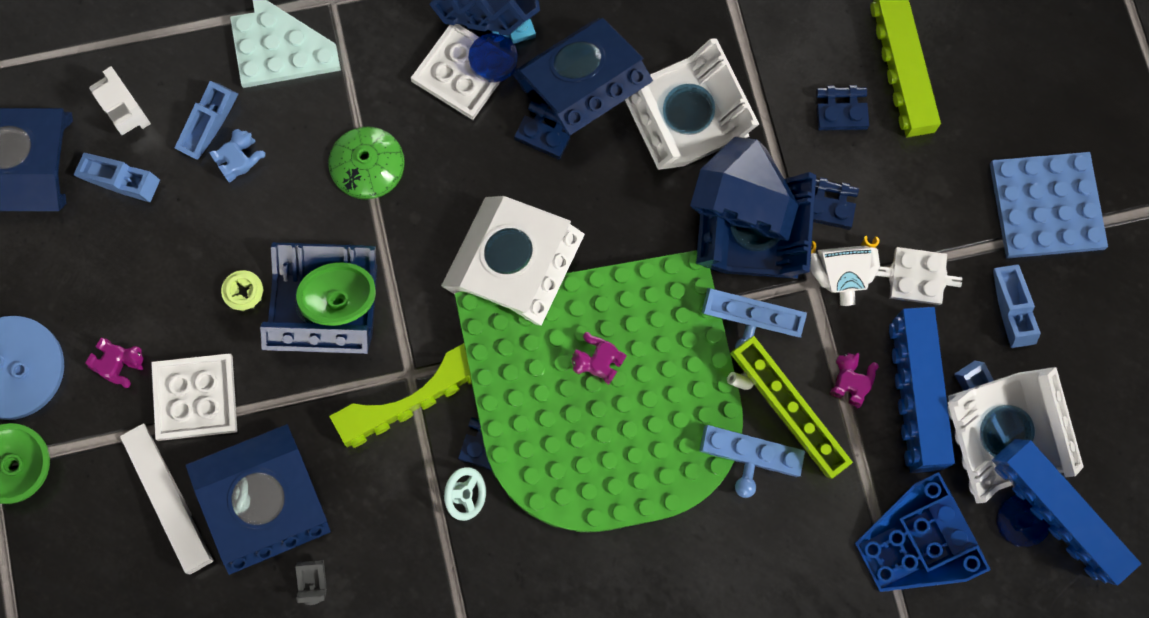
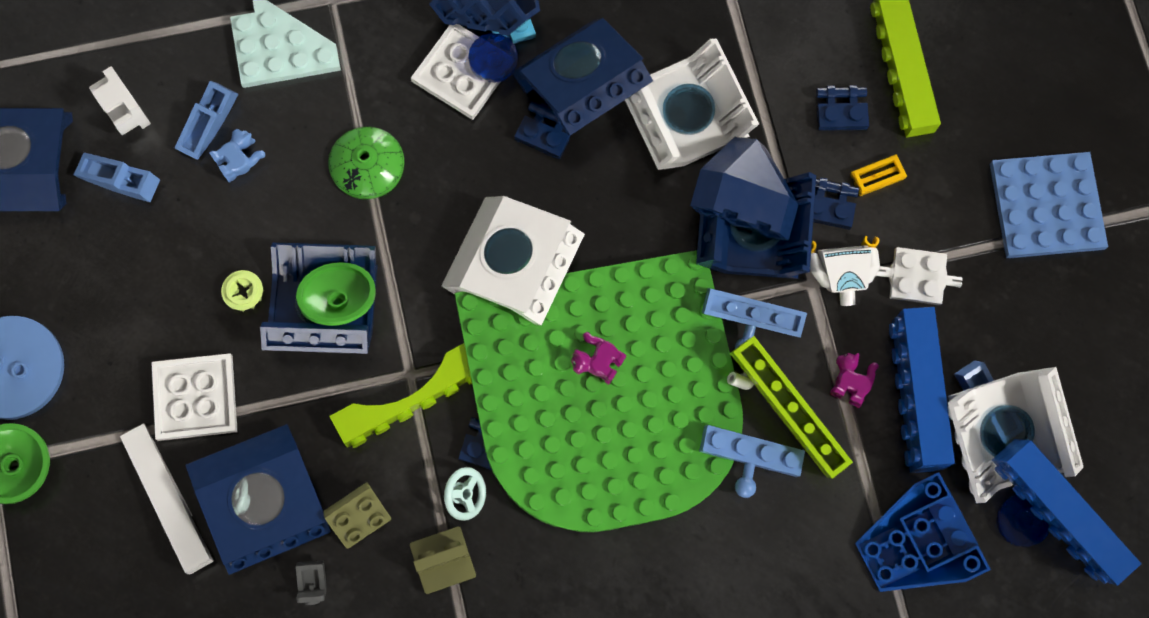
(112, 361): magenta animal -> none
(356, 515): none -> olive bracket
(442, 560): none -> olive bracket
(873, 187): none -> yellow tile
(1016, 306): medium blue slope -> none

